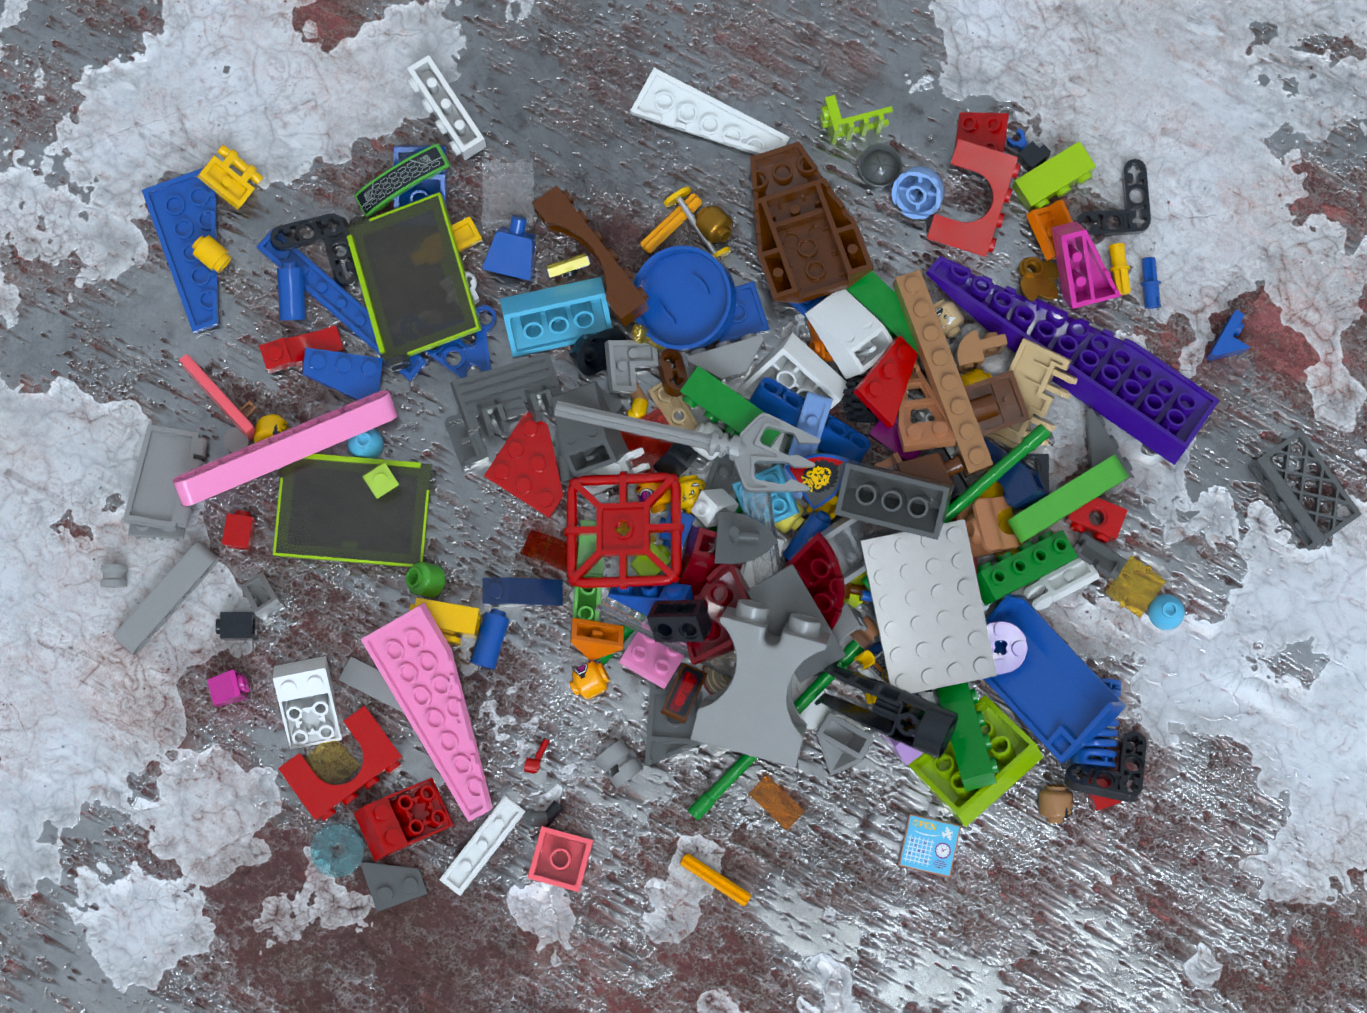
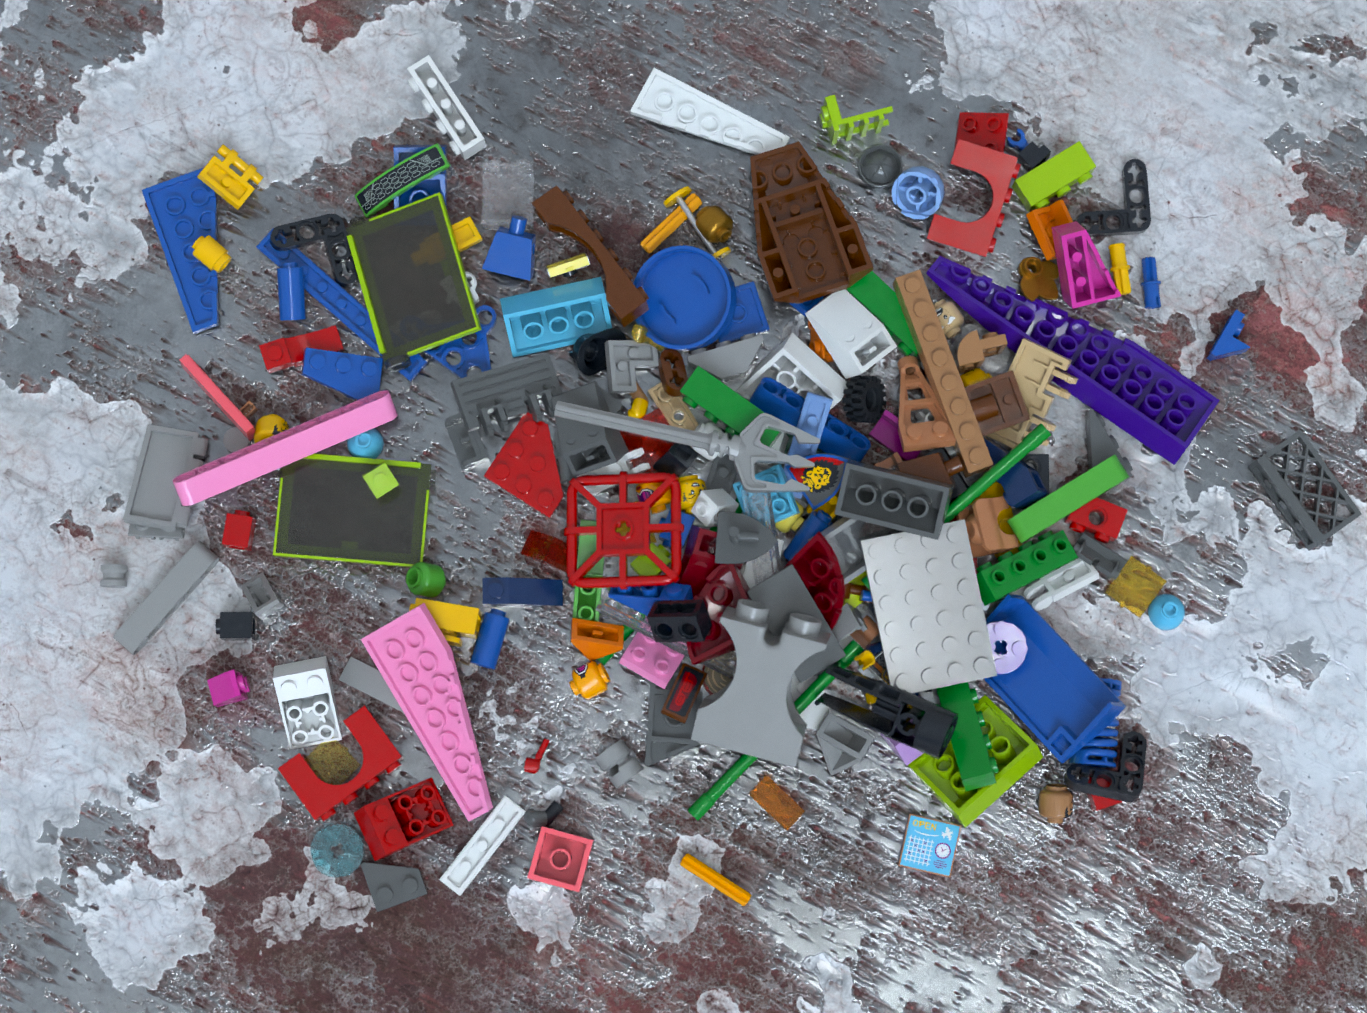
(887, 381): red wing -> none

